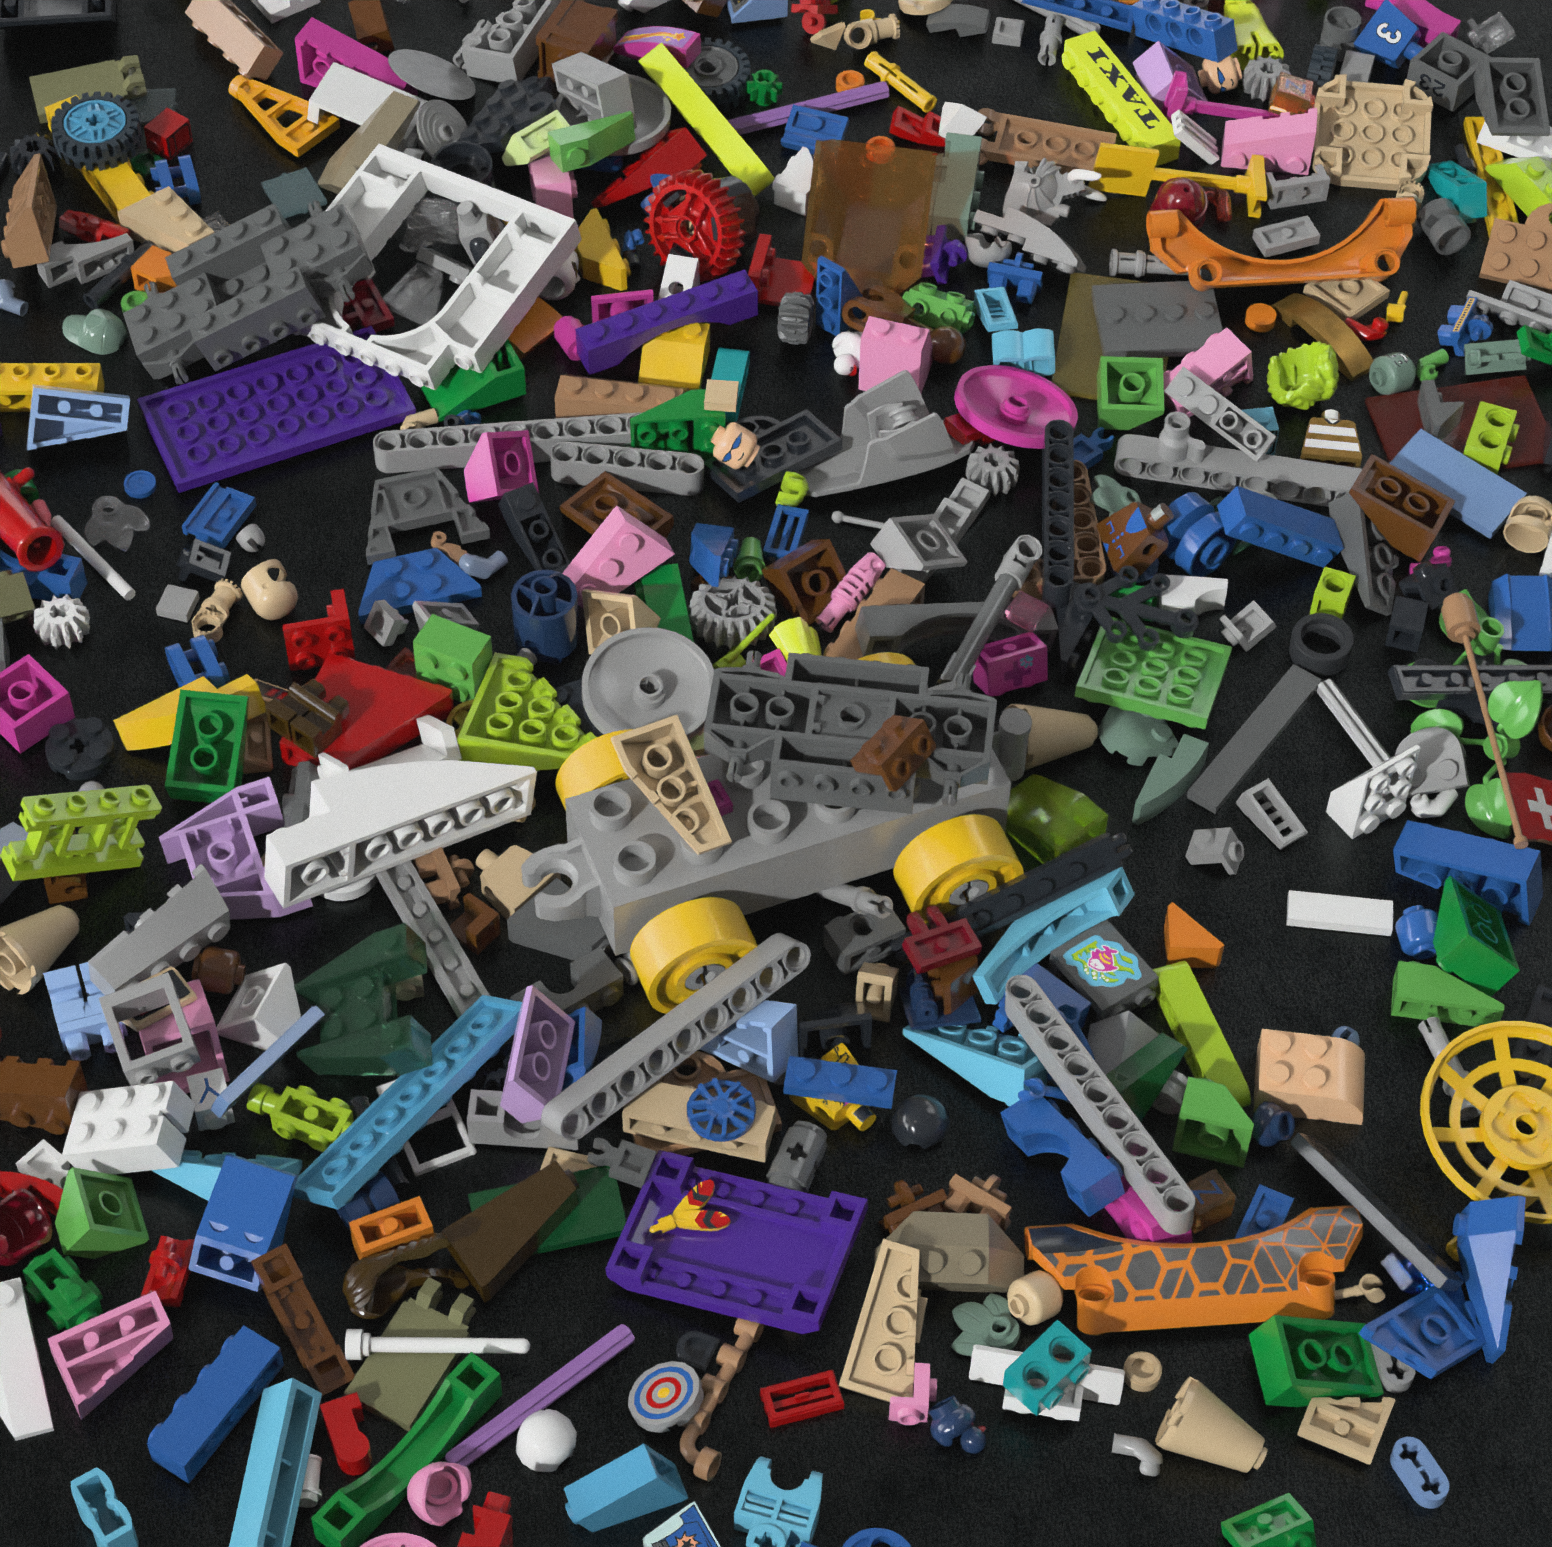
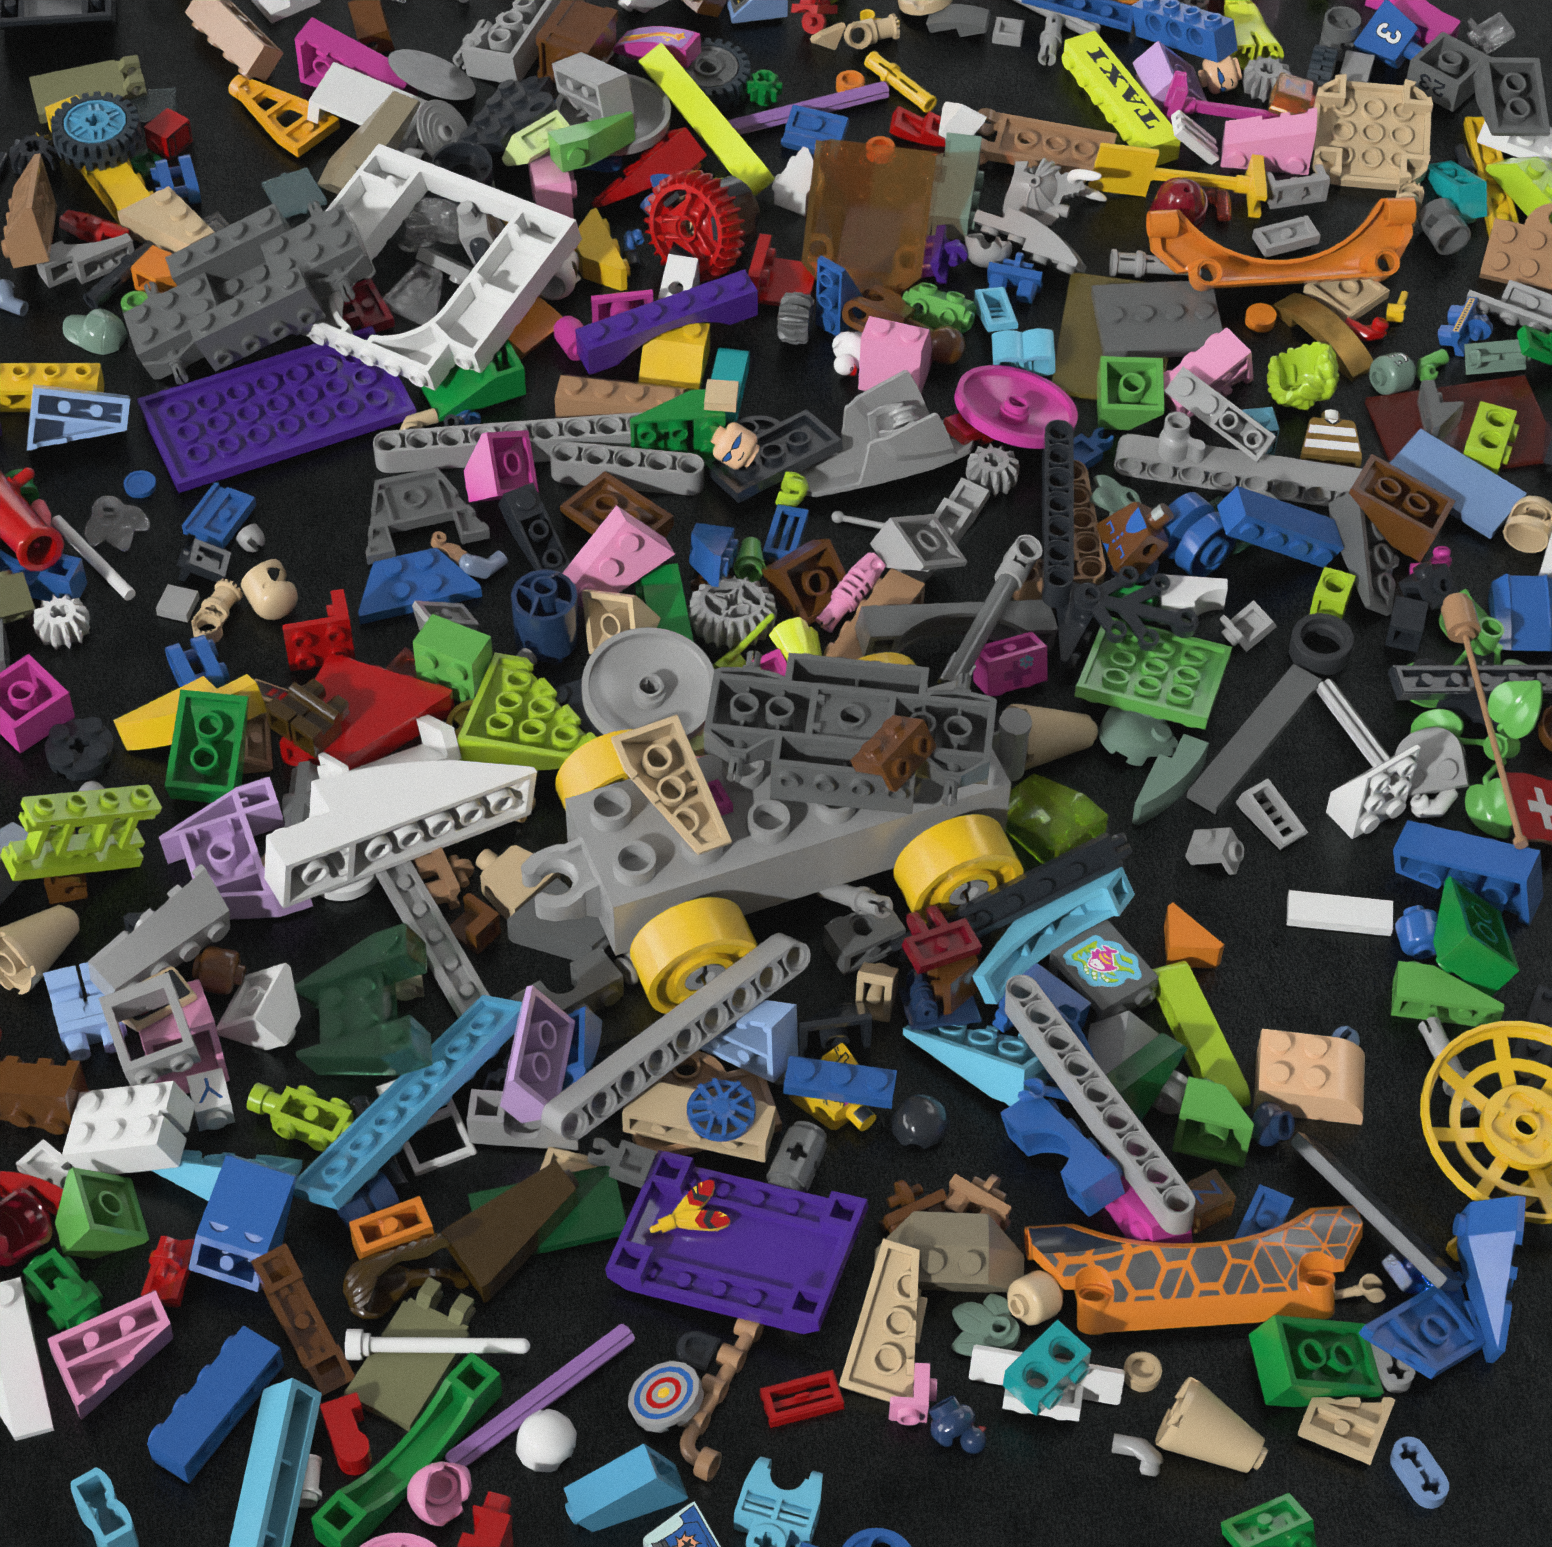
(267, 1061): medium blue tile -> none
(385, 623): light grey tile -> none
(1026, 611): clear pink tile -> none

